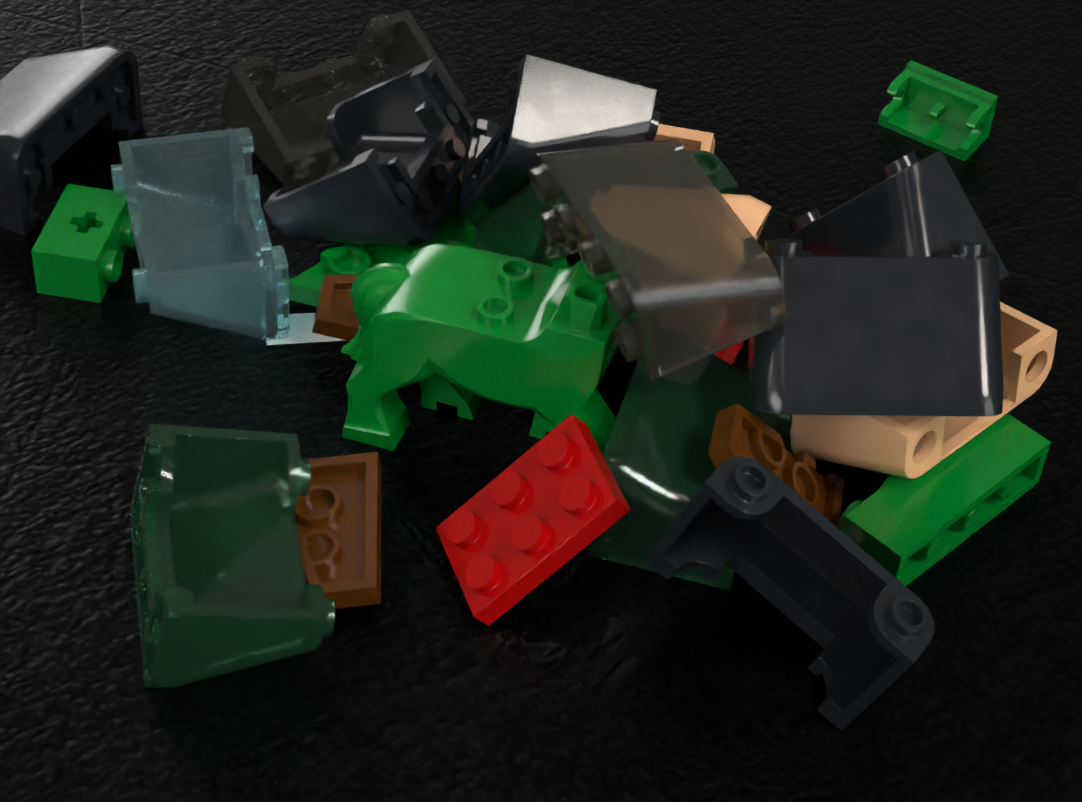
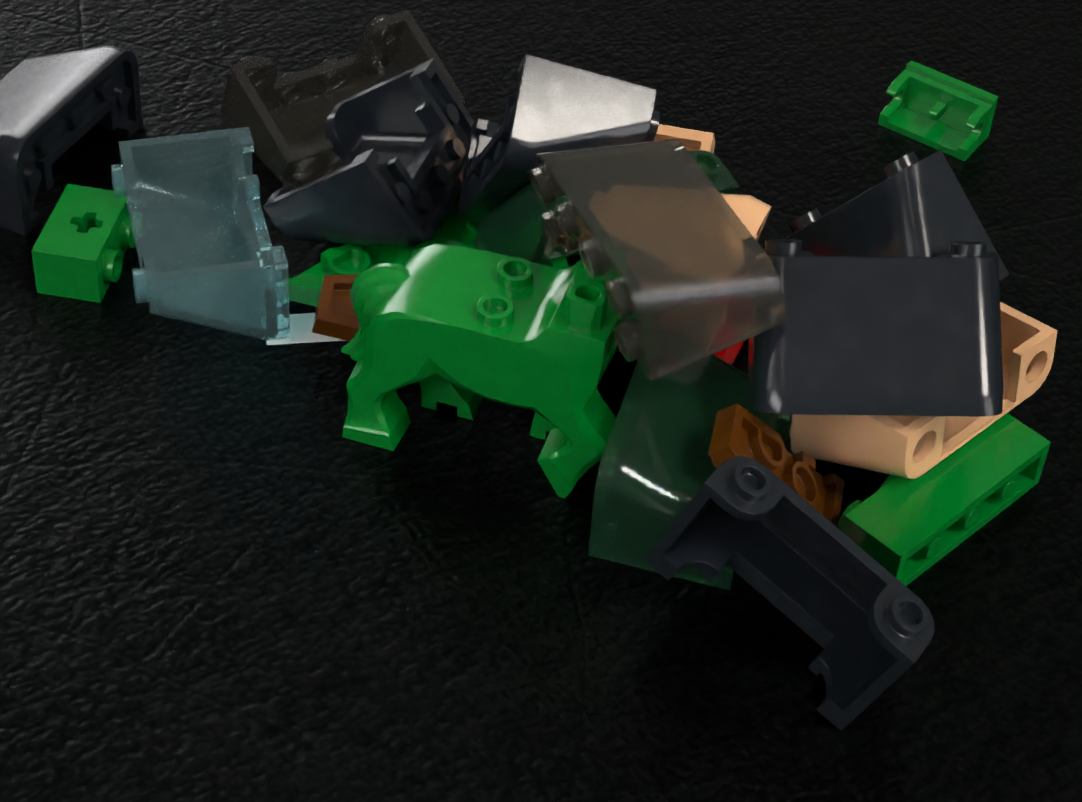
(221, 554): clear green windscreen -> none
(342, 528): reddish brown wing -> none
(531, 519): red plate -> none

